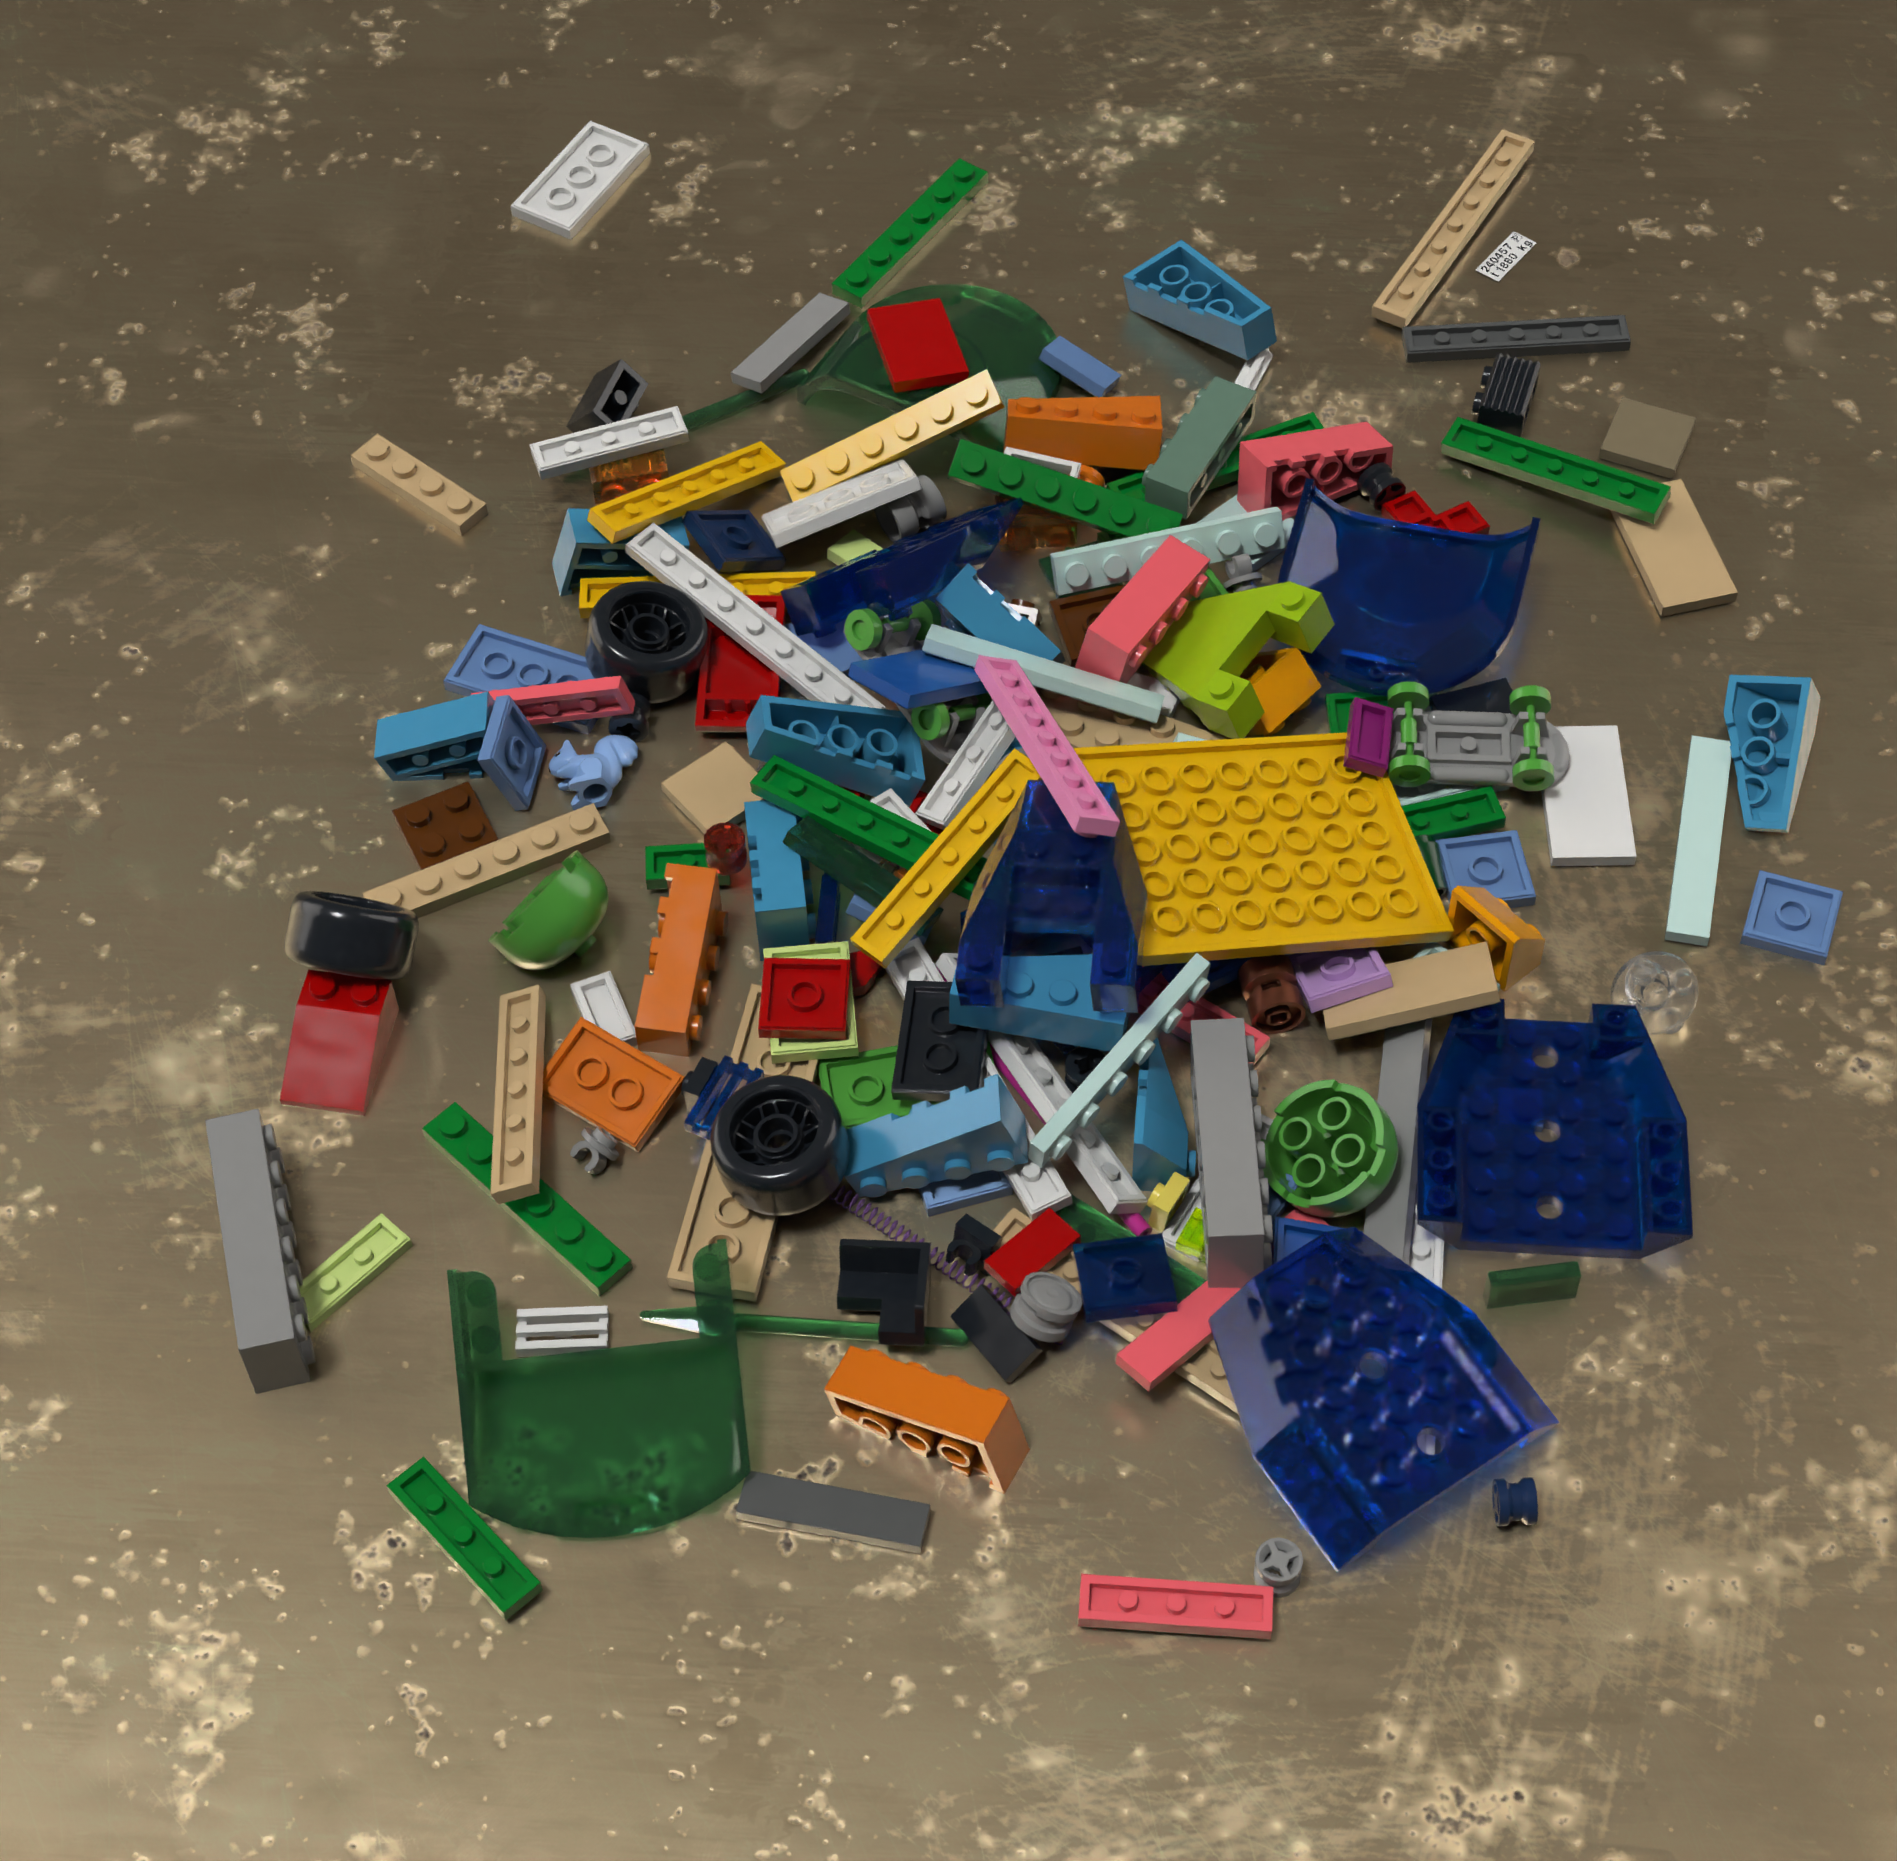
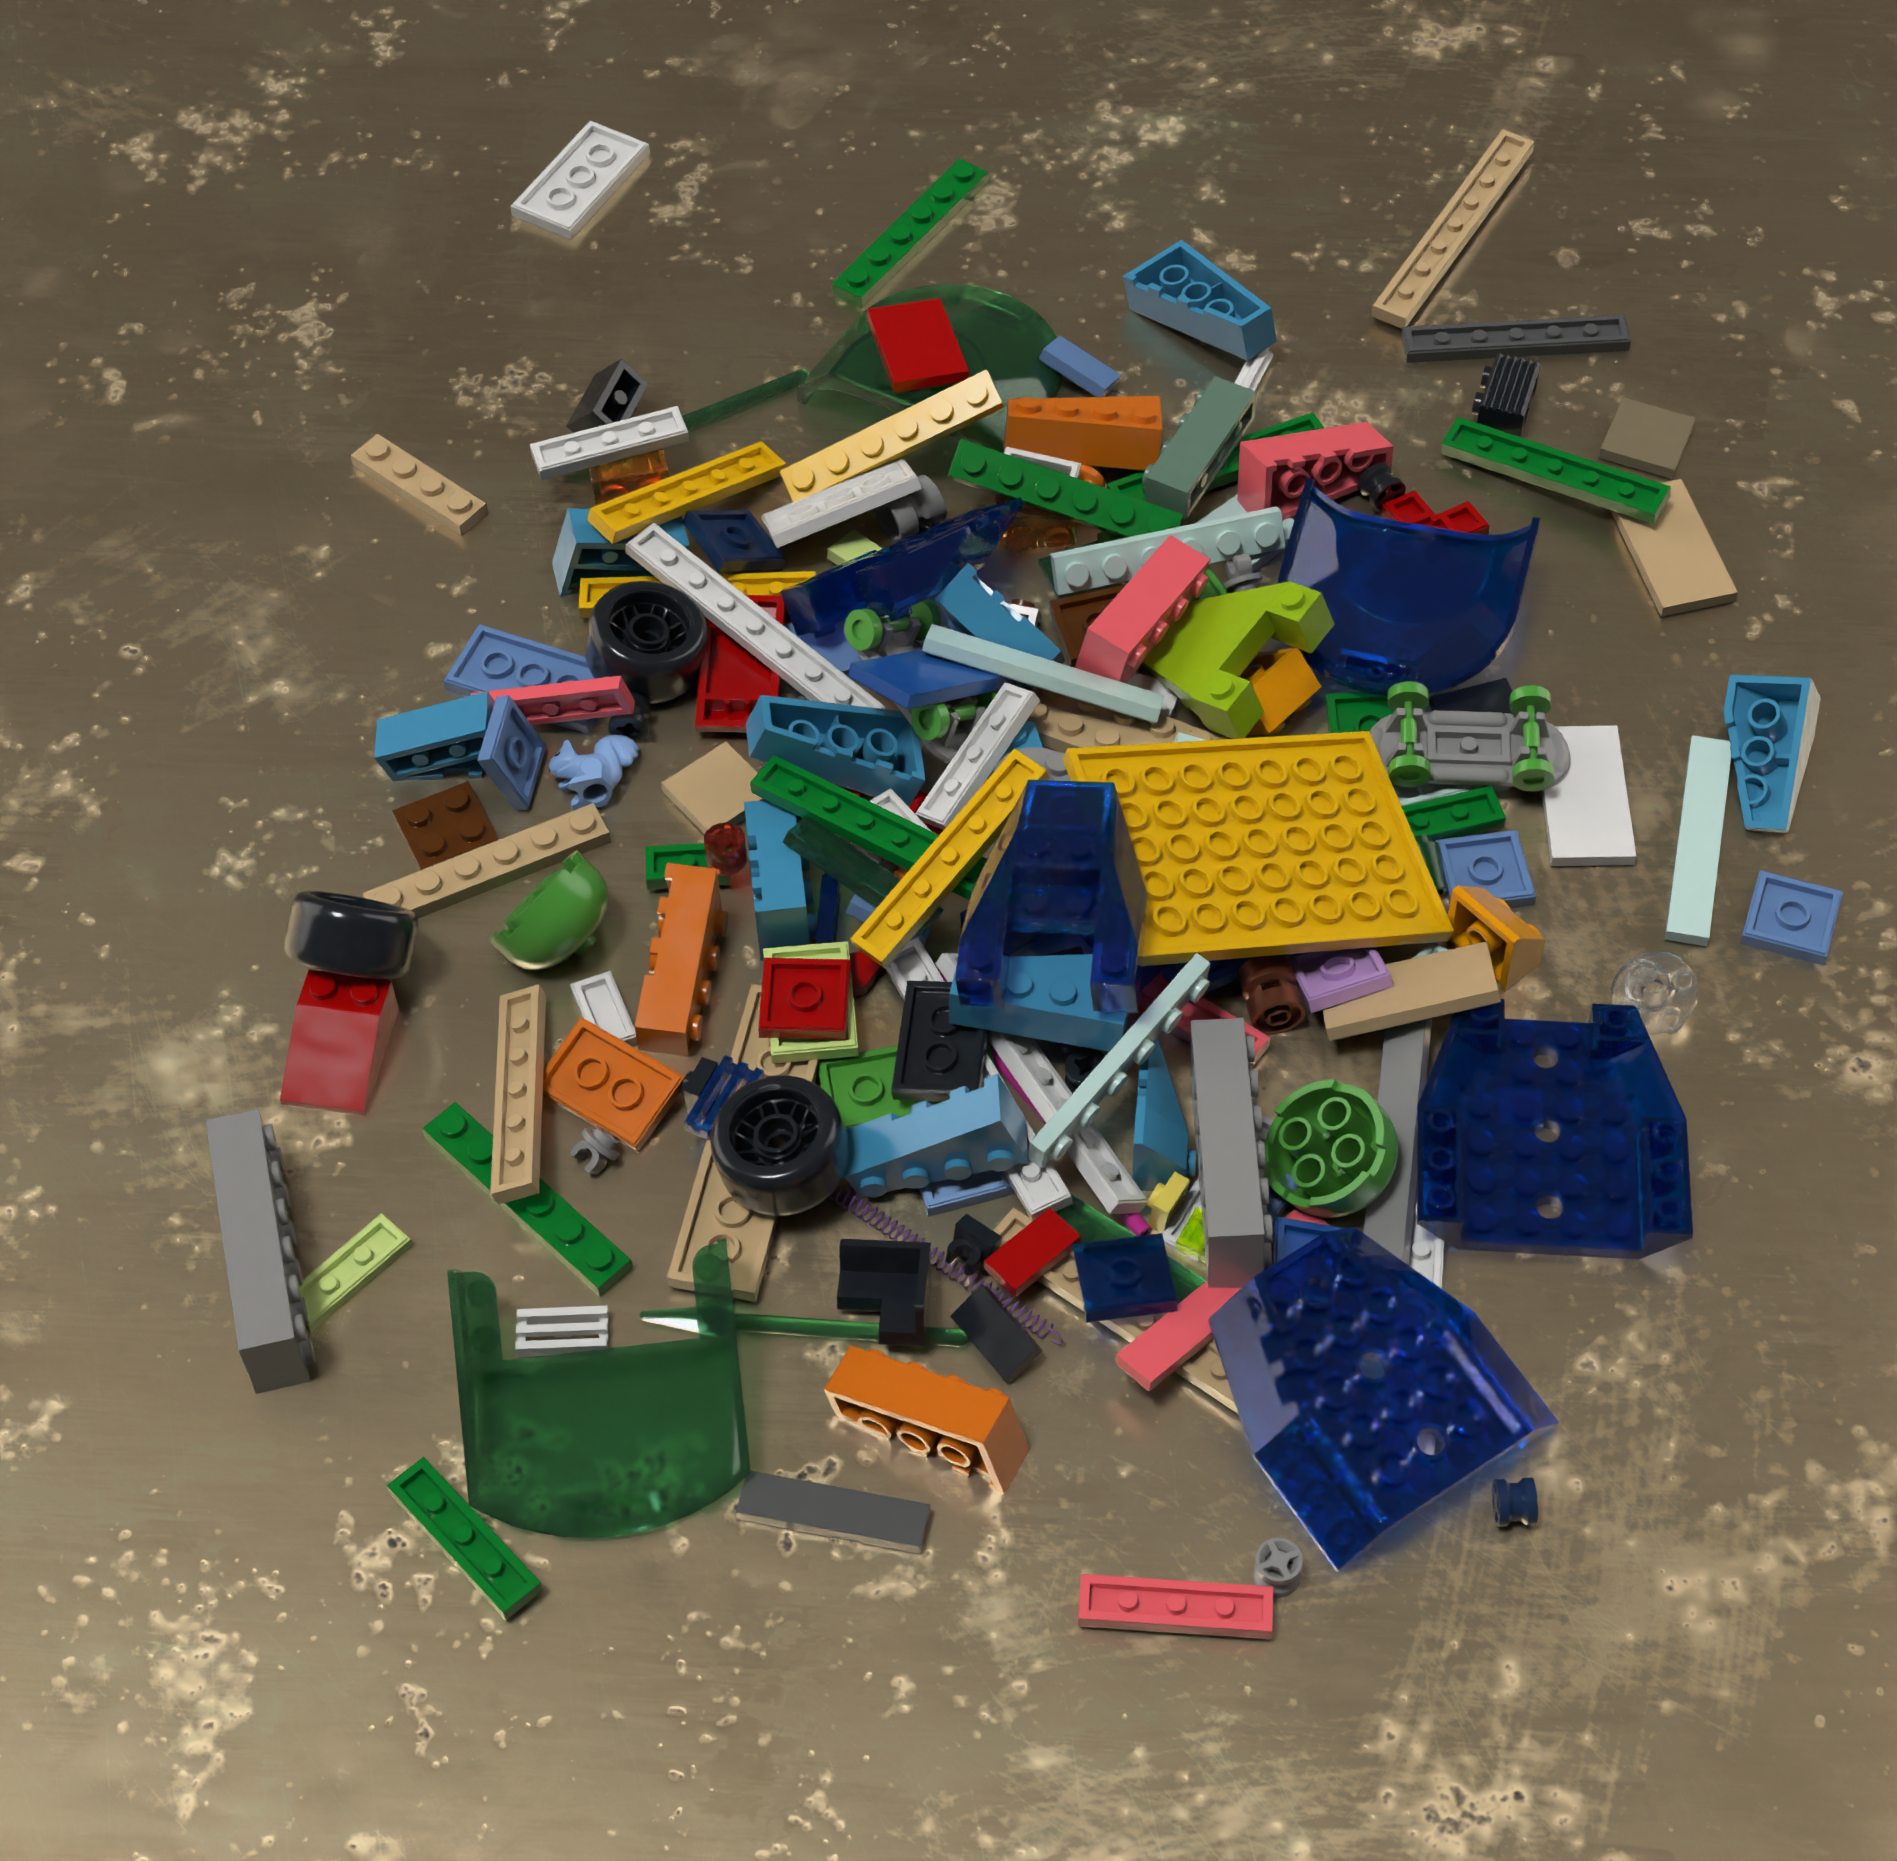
(790, 342): light grey tile -> none
(1045, 1306): light grey wheel -> none
(1047, 747): bright pink plate -> none
(1368, 737): magenta tile -> none
(1506, 256): white sticker -> none
(1531, 1285): clear green tile -> none

